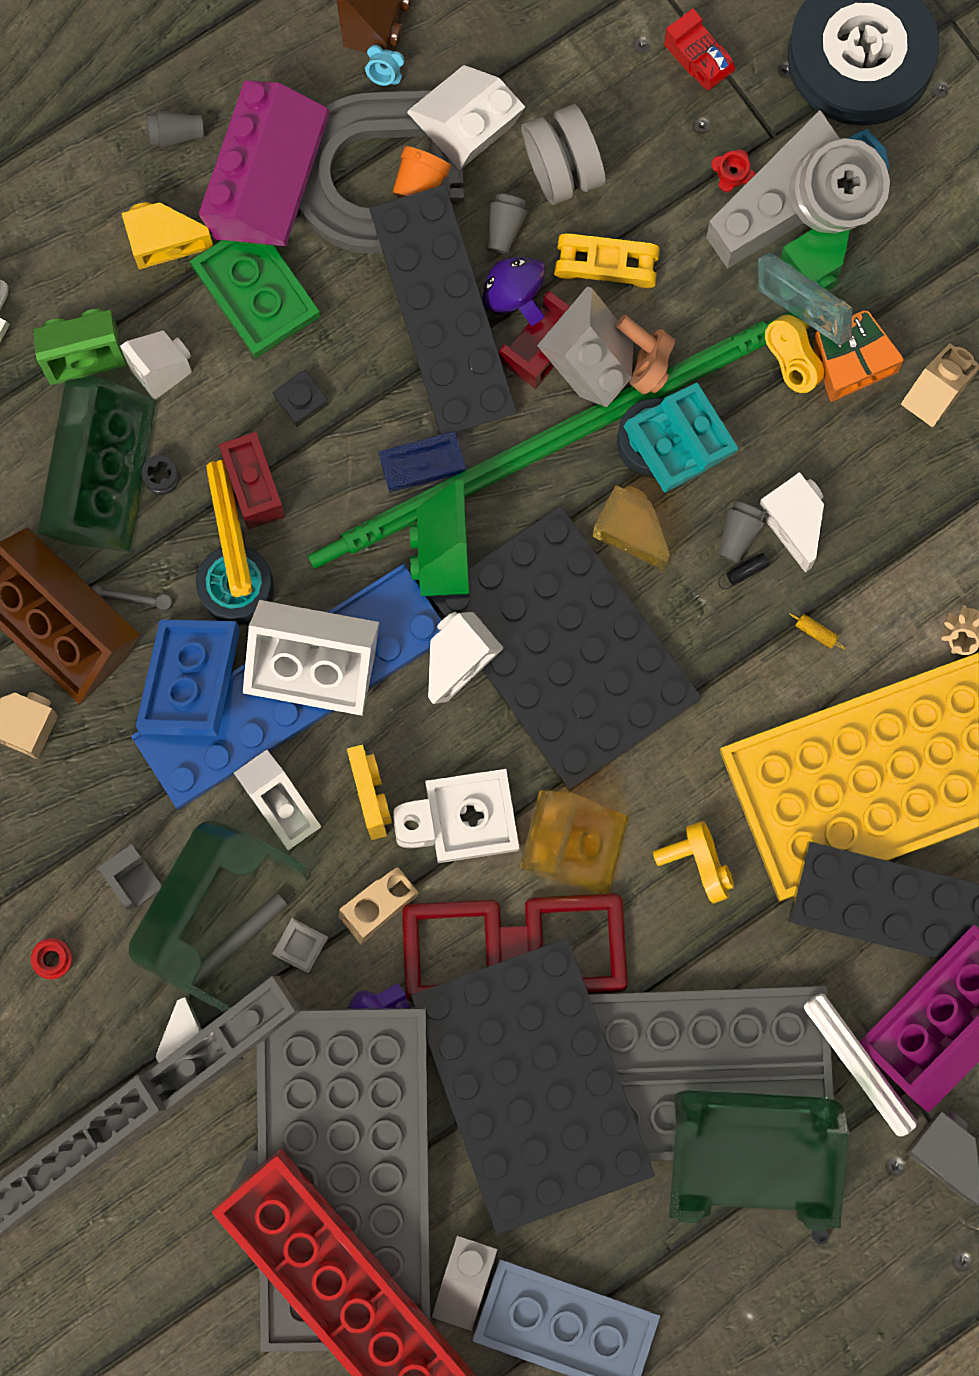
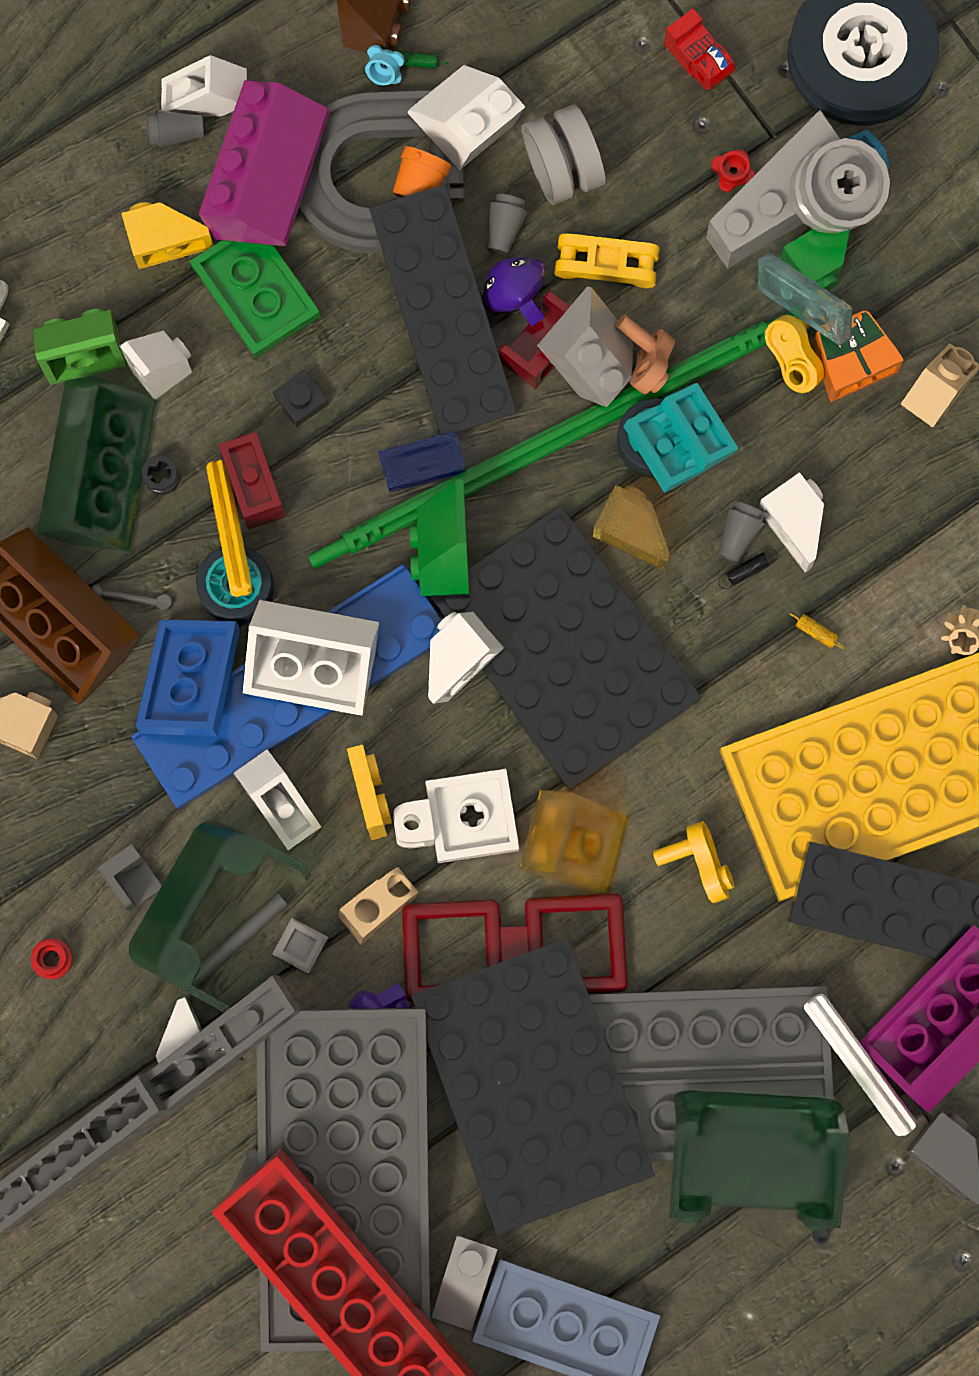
(203, 88): none -> white slope
(420, 60): none -> green piece

